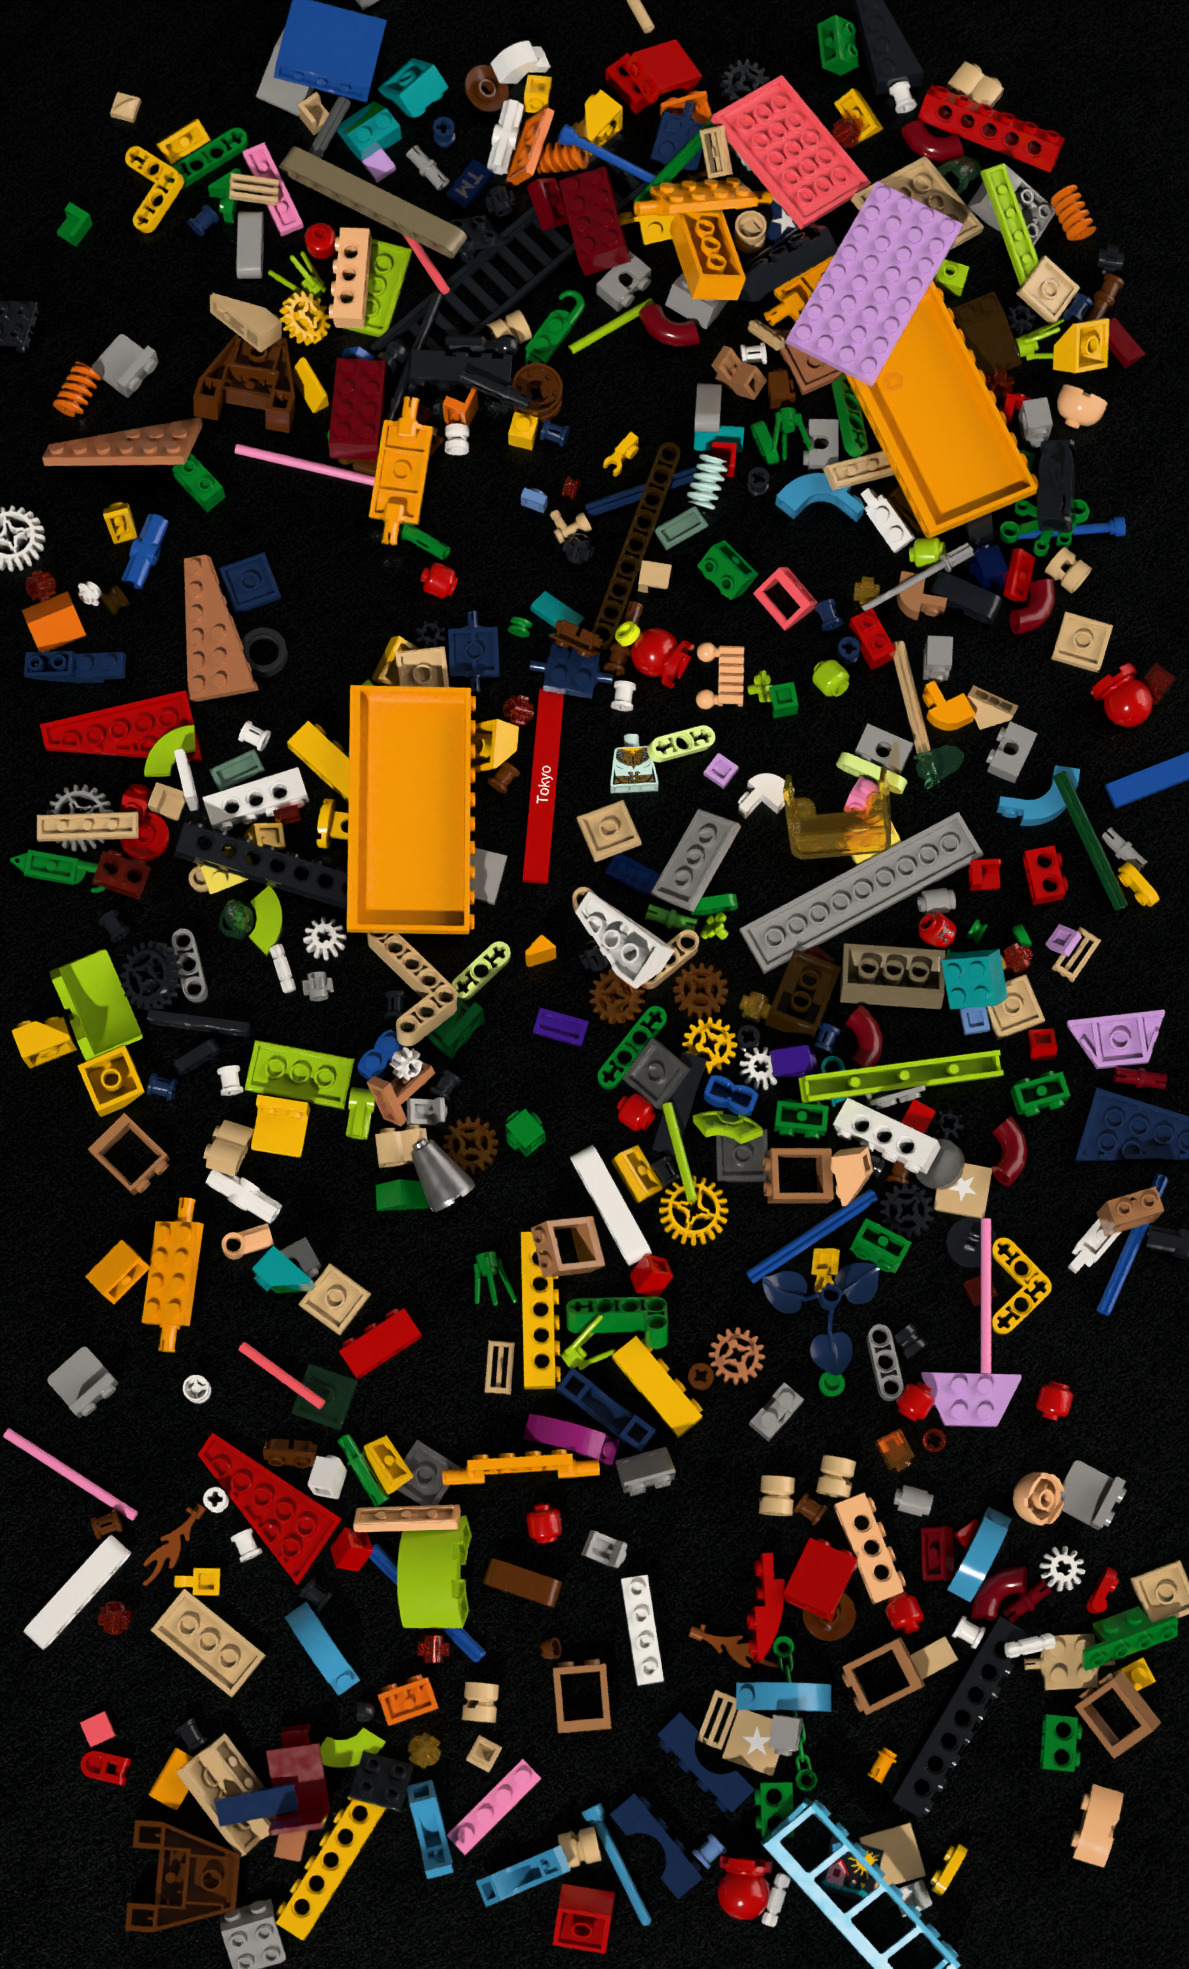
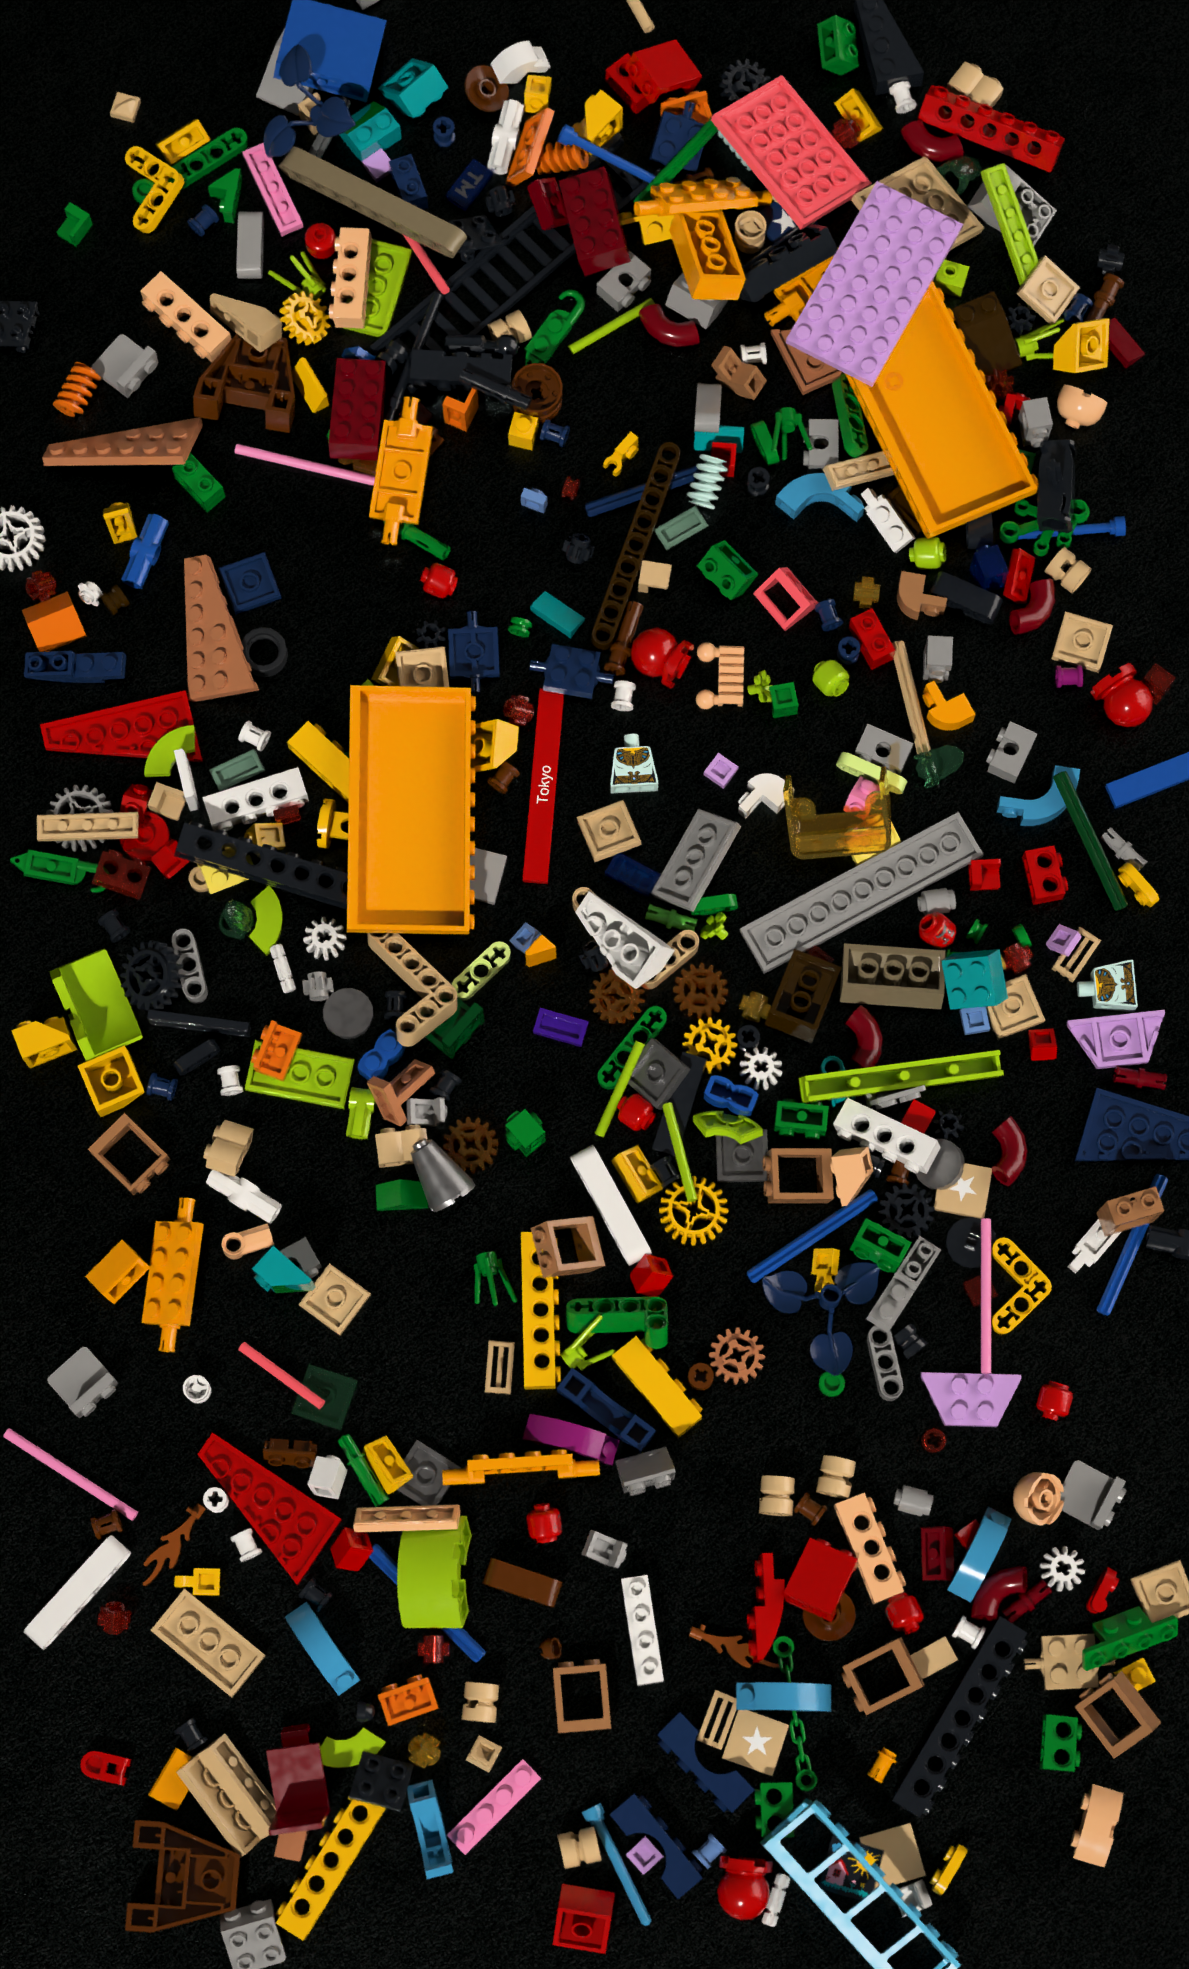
(97, 1729): coral tile -> none
(141, 189): none -> green tile
(163, 289): none -> light nougat brick
(166, 861): none -> red panel
(252, 180): tan tile -> none
(256, 1804): dark blue tile -> none
(276, 1051): none -> orange bracket
(280, 1126): yellow bracket -> none
(329, 117): none -> dark blue plant
(348, 1013): none -> flat silver tile
(380, 1342): red brick -> none
(406, 1063): white gear -> none
(408, 182): none -> dark blue brick
(427, 168): light grey pin -> none
(457, 439): white wheel -> none
(523, 1875): dark azure arch -> none
(525, 937): none -> medium blue plate
(564, 531): tan piece -> none
(567, 636): reddish brown hinge -> none
(619, 1089): none -> lime bar
(627, 633): neon yellow tile -> none
(644, 1855): none -> lavender tile
(674, 751): yellowish green beam -> none
(719, 151): tan tile -> none
(766, 334): tan axle -> none
(767, 1419): light grey brick -> none
(780, 389): reddish brown brick -> none
(785, 1734): light grey brick -> none
(794, 1062): dark purple slope -> none
(825, 1038): dark blue bush -> none
(895, 1450): clear orange brick -> none
(903, 1284): none -> light grey slope
(915, 1401): red head -> none
(946, 561): light grey piece -> none
(990, 708): tan slope -> none
(1029, 1645): white axle -> none
(1044, 1092): green brick -> none
(1069, 676): none -> magenta bush
(1071, 215): orange piece -> none
(1111, 987): none -> torso

